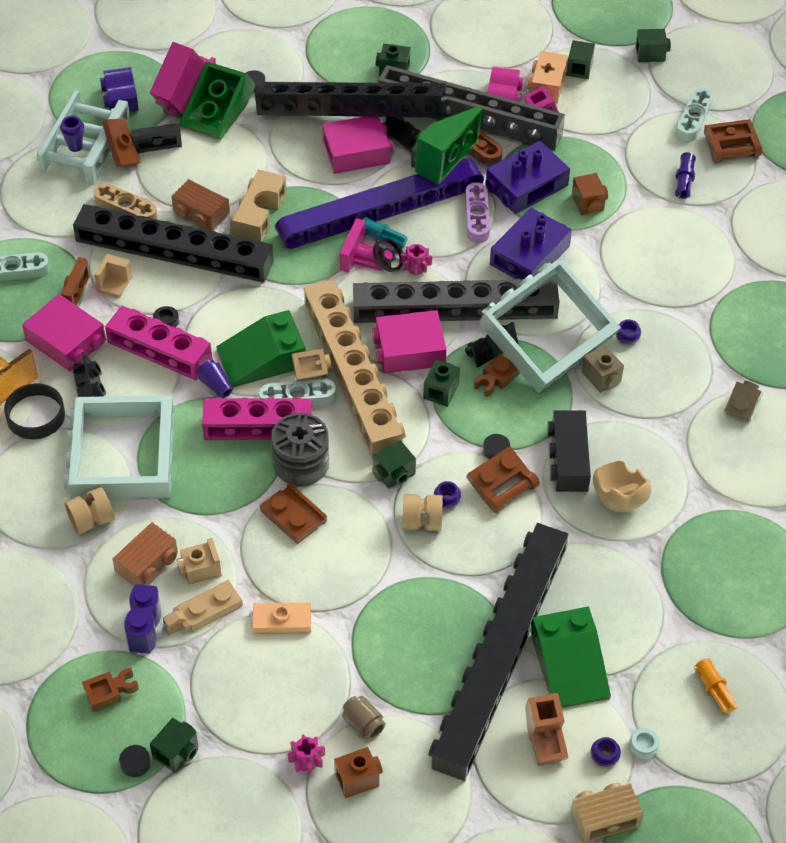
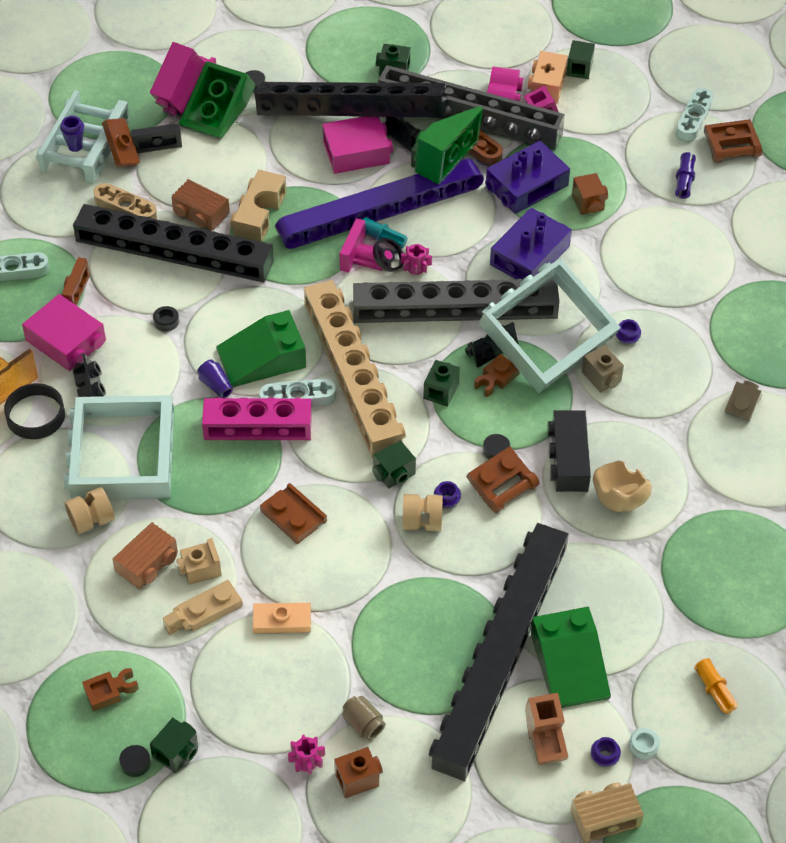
(113, 276): tan panel -> none
(119, 86): dark purple brick -> none
(142, 619): dark purple brick -> none
(158, 342): dark pink brick -> none
(300, 449): dark grey wheel -> none
(311, 364): tan bracket -> none
(409, 341): dark pink brick -> none
(473, 220): lavender beam -> none
(652, 45): dark green brick -> none

